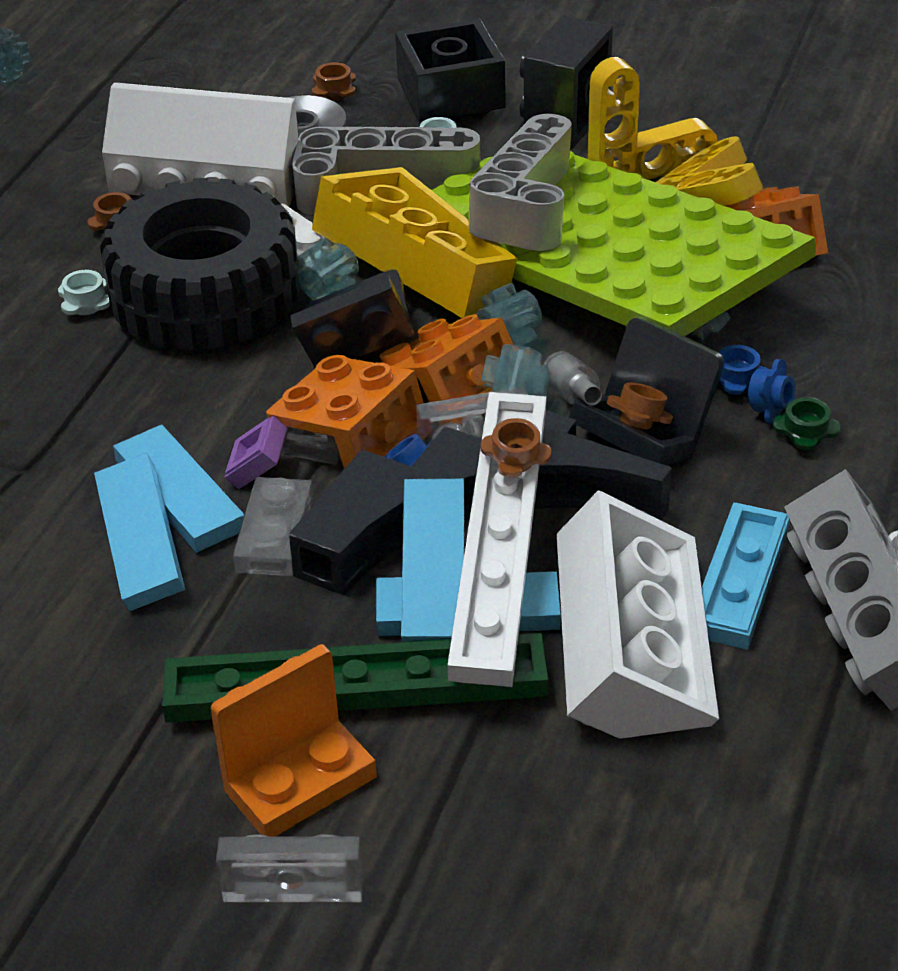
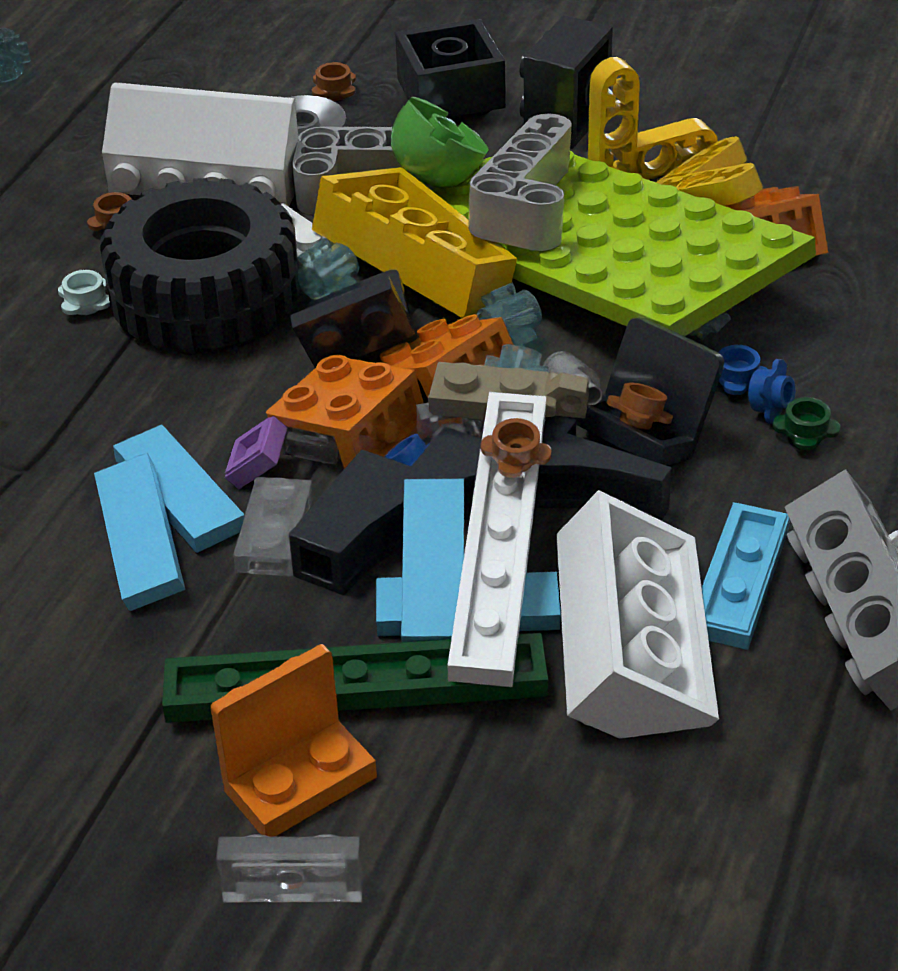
(434, 146): none -> bright green cylinder
(464, 390): none -> dark tan hinge

